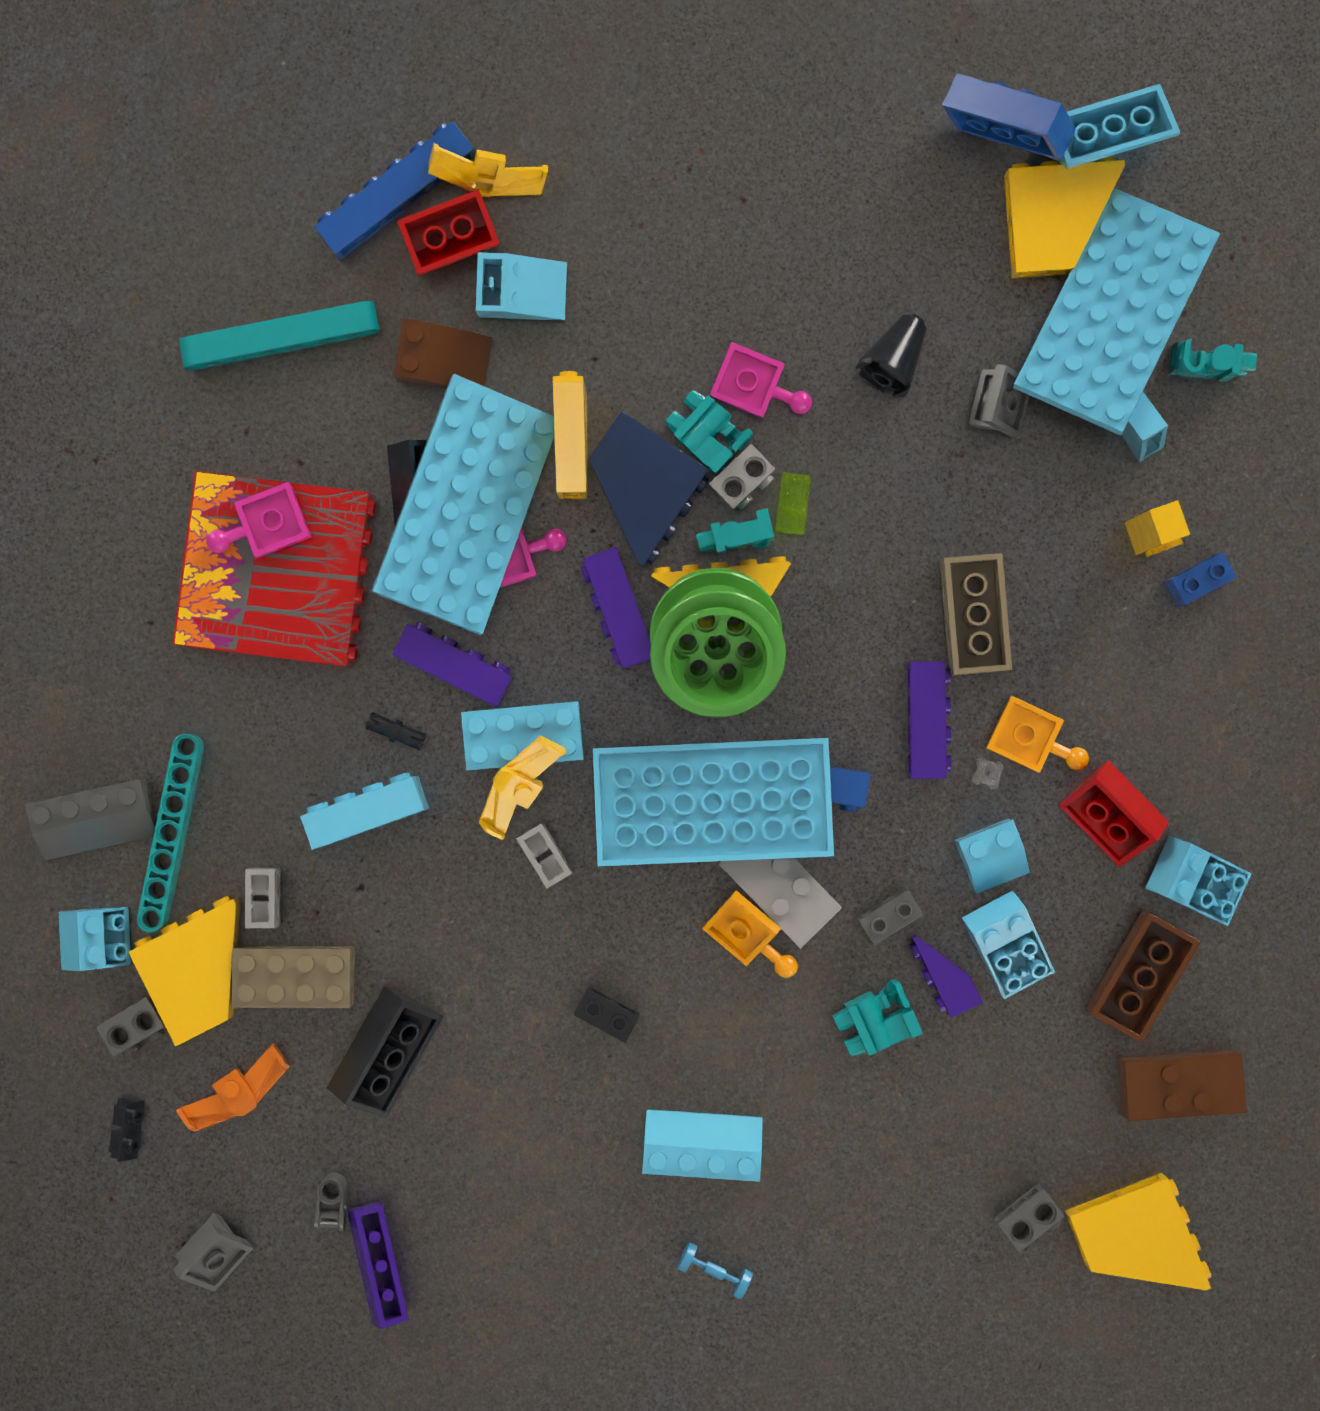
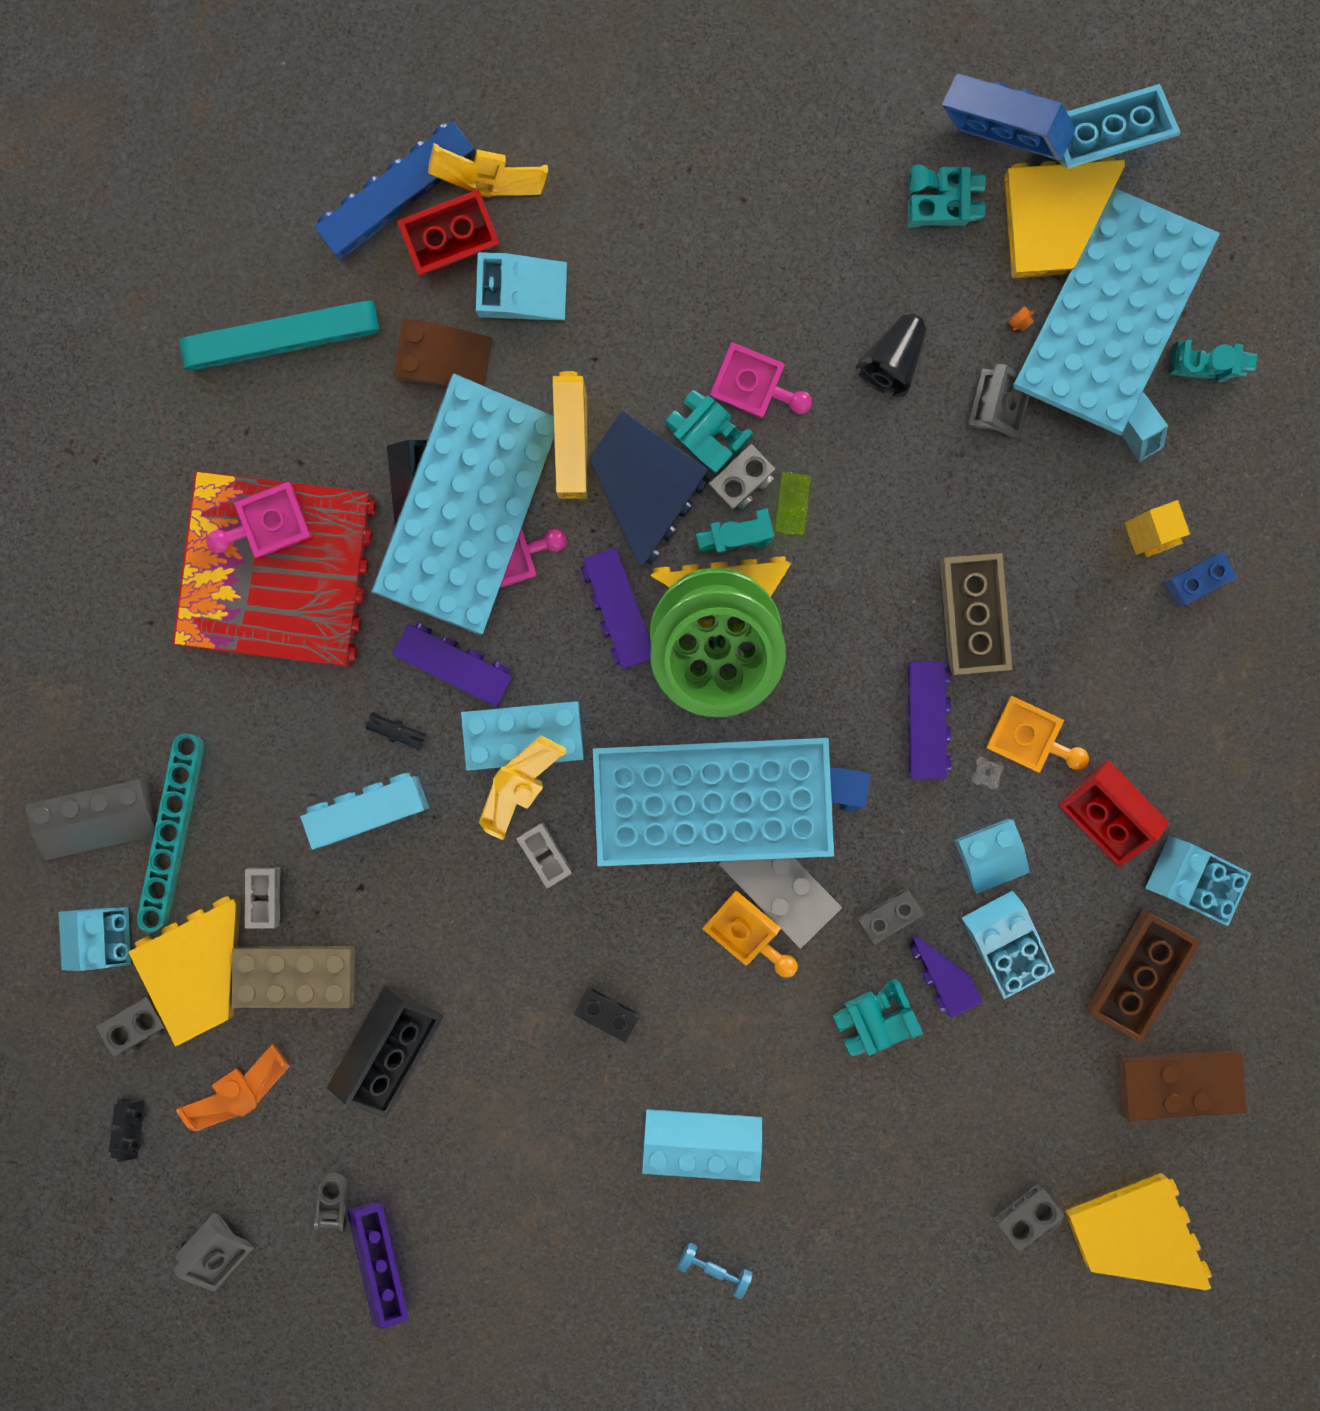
(953, 201): none -> teal hips
(1021, 319): none -> orange plate

